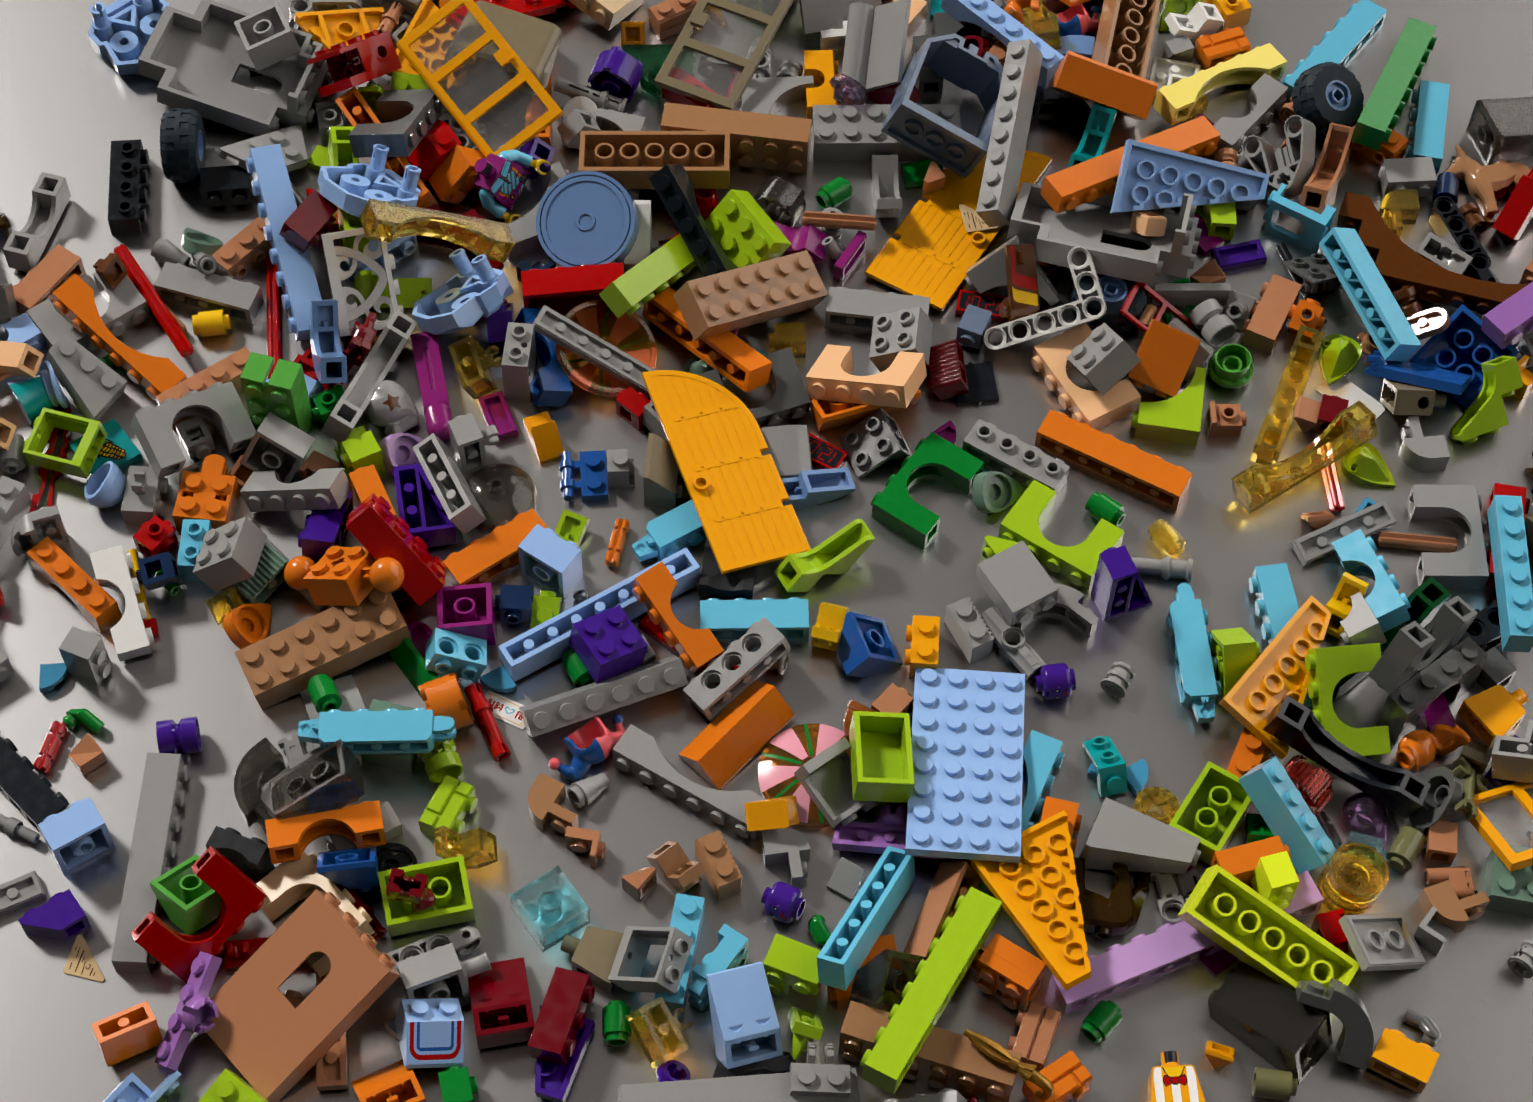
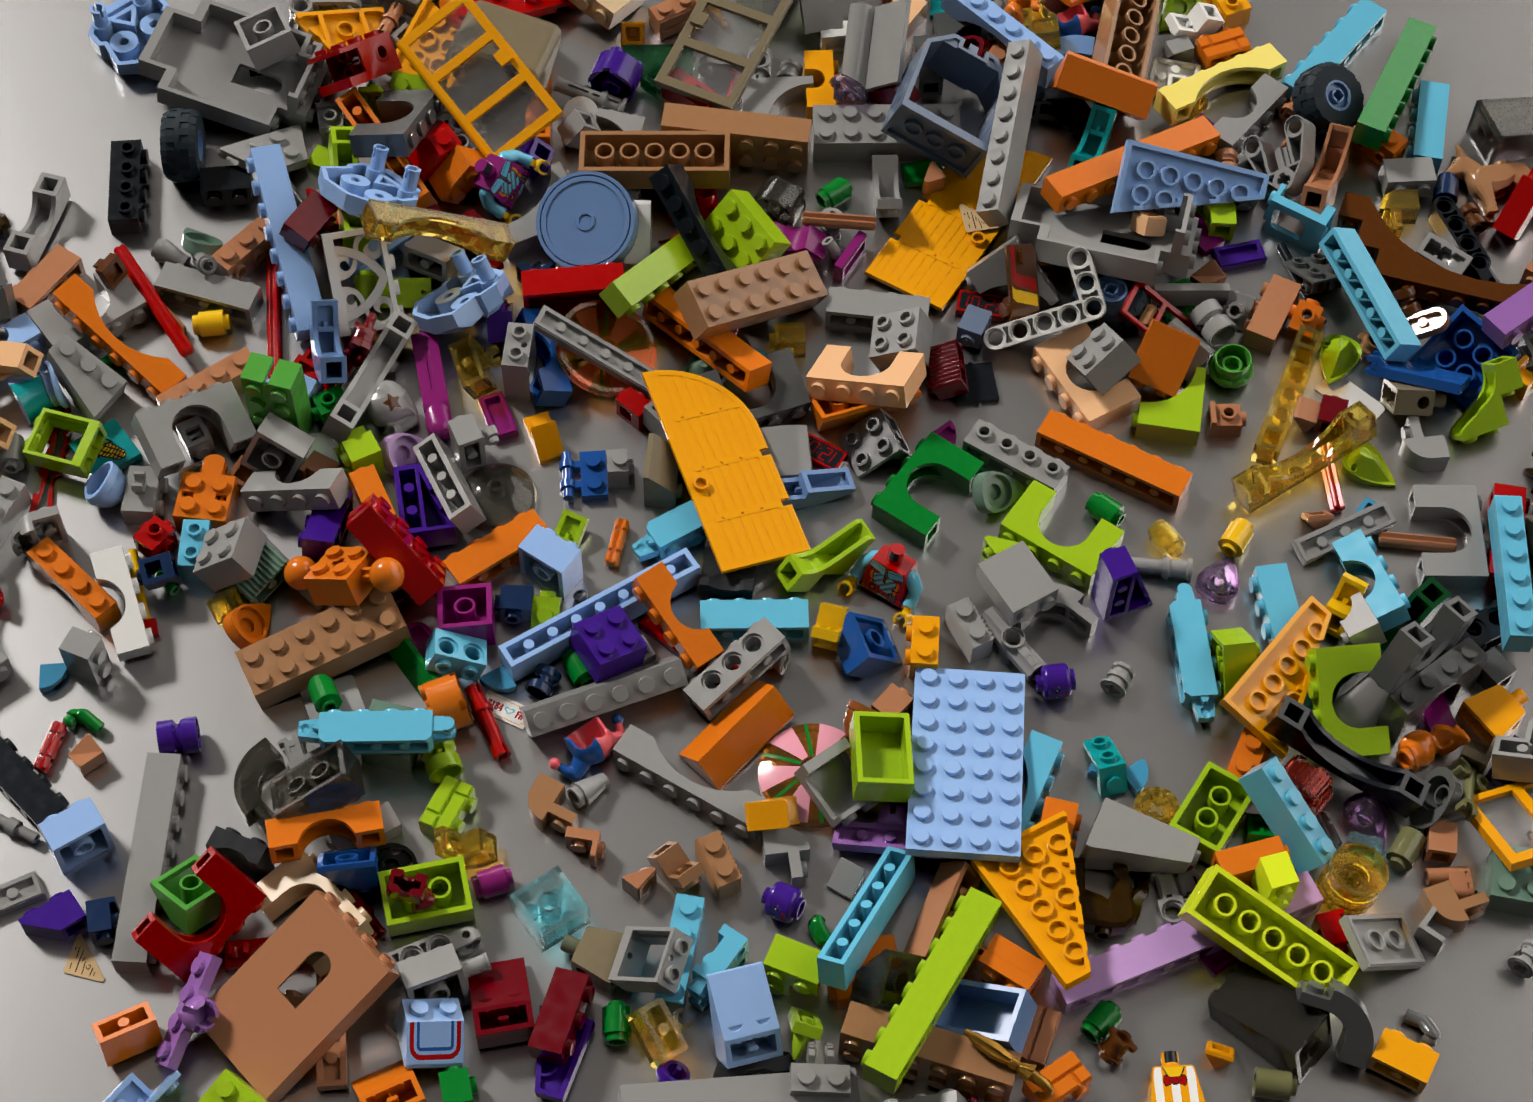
(102, 920): none -> dark blue brick
(430, 257): none -> light grey brick
(492, 881): none -> magenta brick
(544, 680): none -> dark blue wheel
(890, 576): none -> torso
(992, 1011): none -> medium blue piece
(1116, 1046): none -> reddish brown brick
(1218, 580): none -> clear purple piece
(1236, 537): none -> yellow brick

